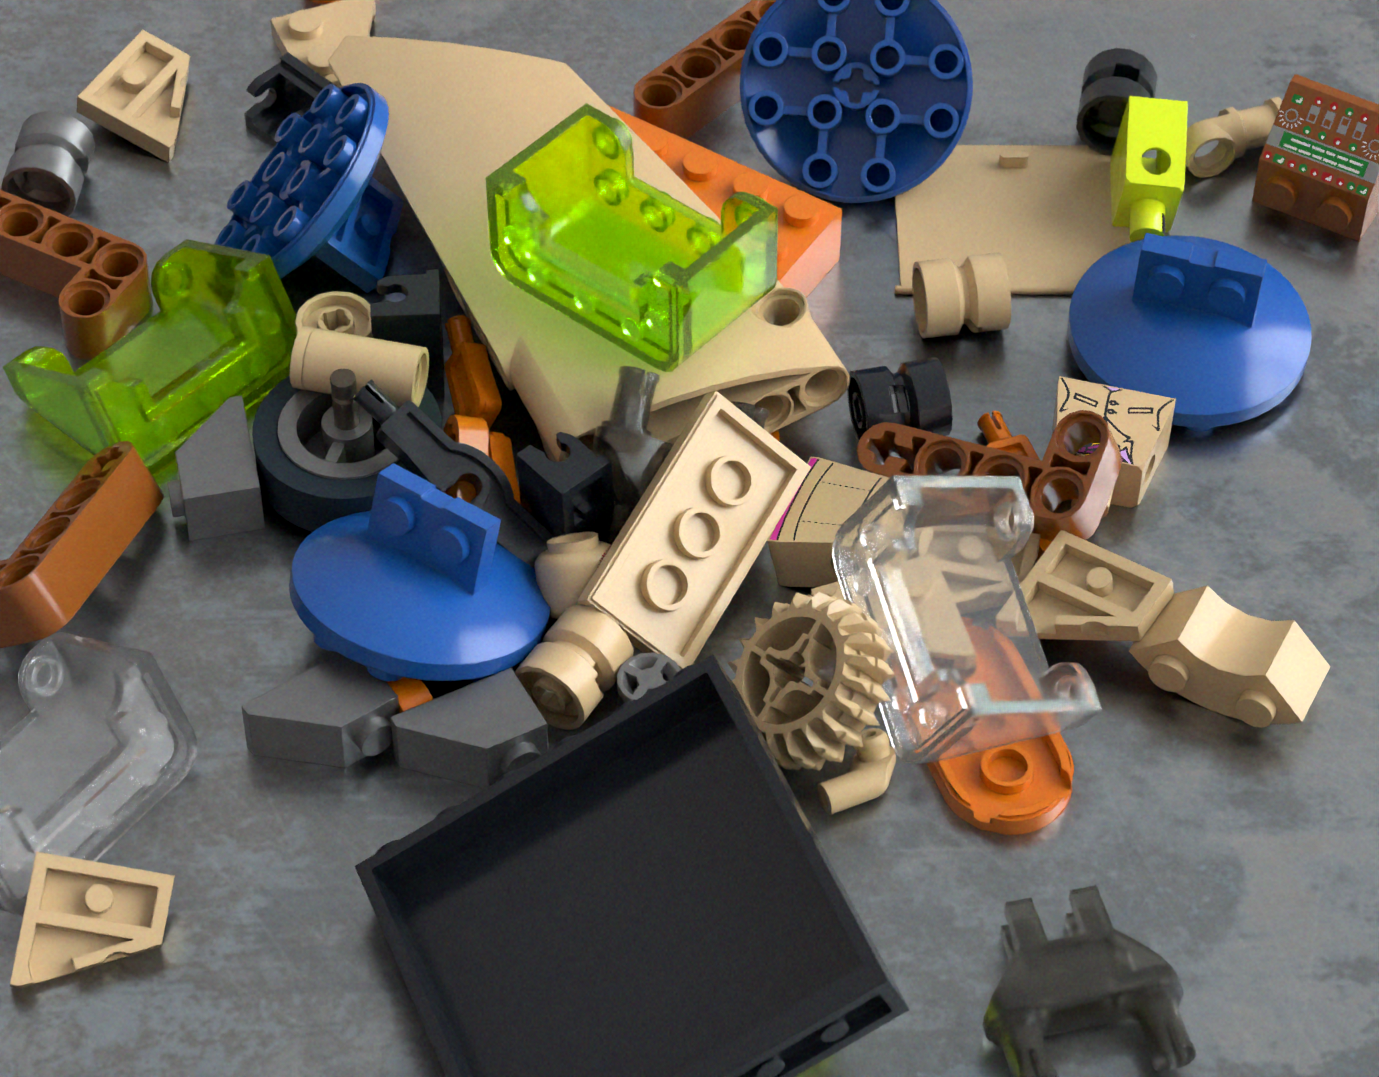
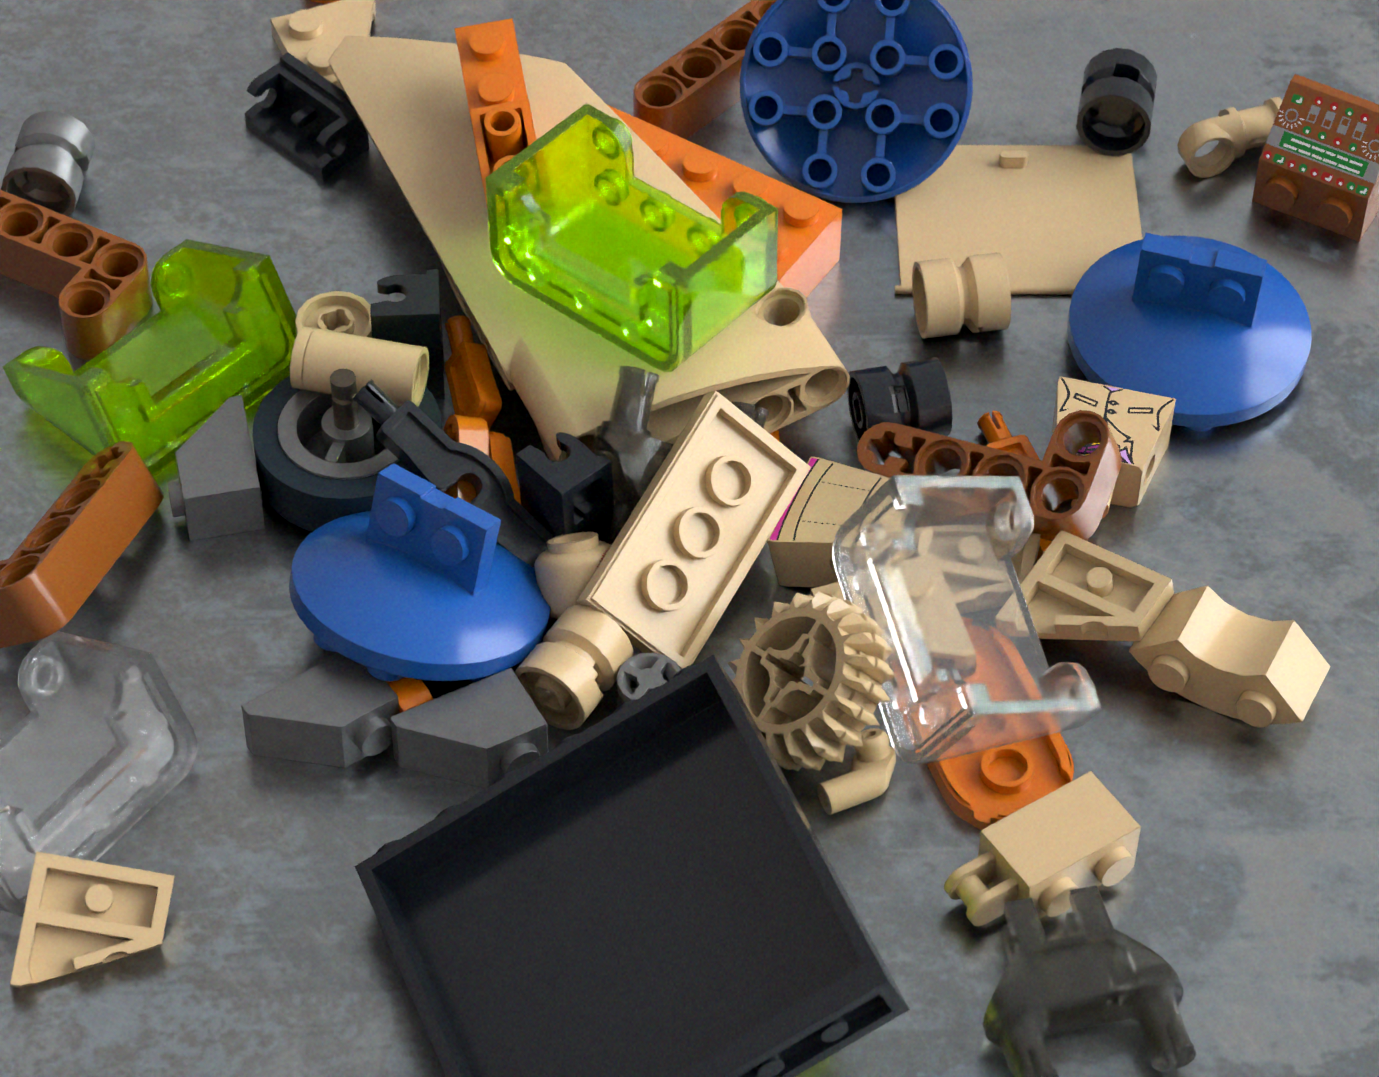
(140, 94): tan wing -> none
(320, 191): blue bracket -> none
(495, 93): none -> orange slope
(1046, 849): none -> tan brick
(1143, 188): neon yellow torso -> none

